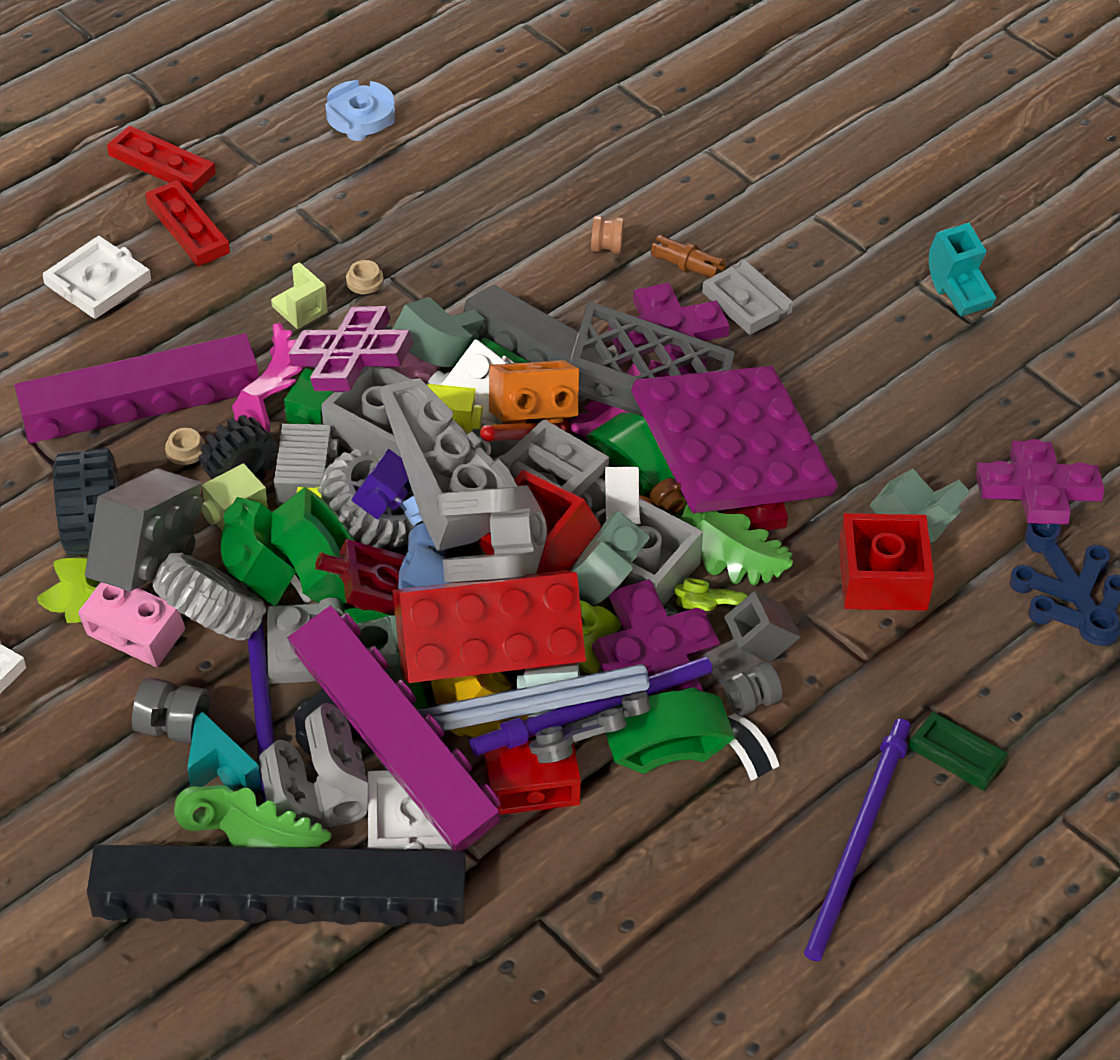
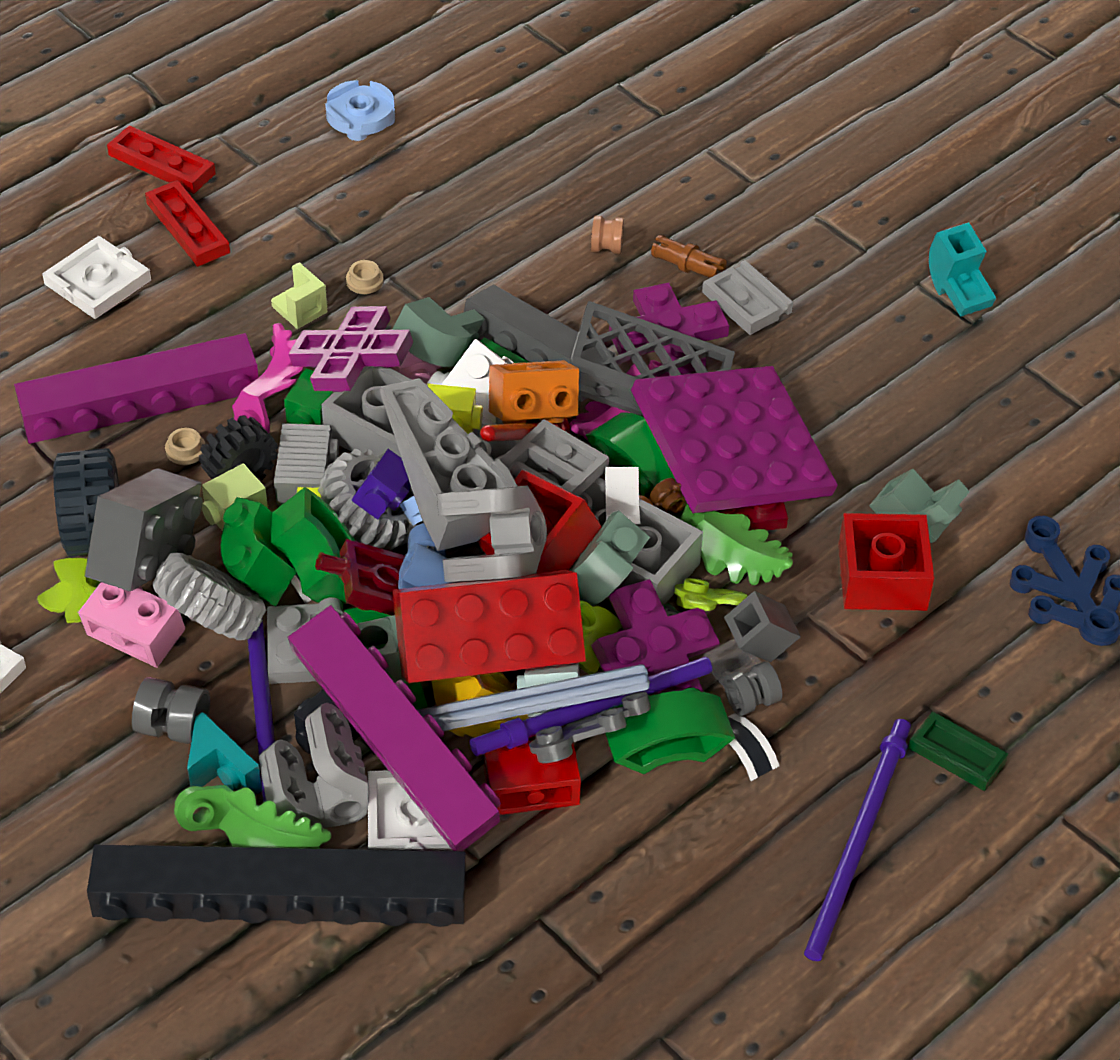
(1039, 482): magenta plate -> none

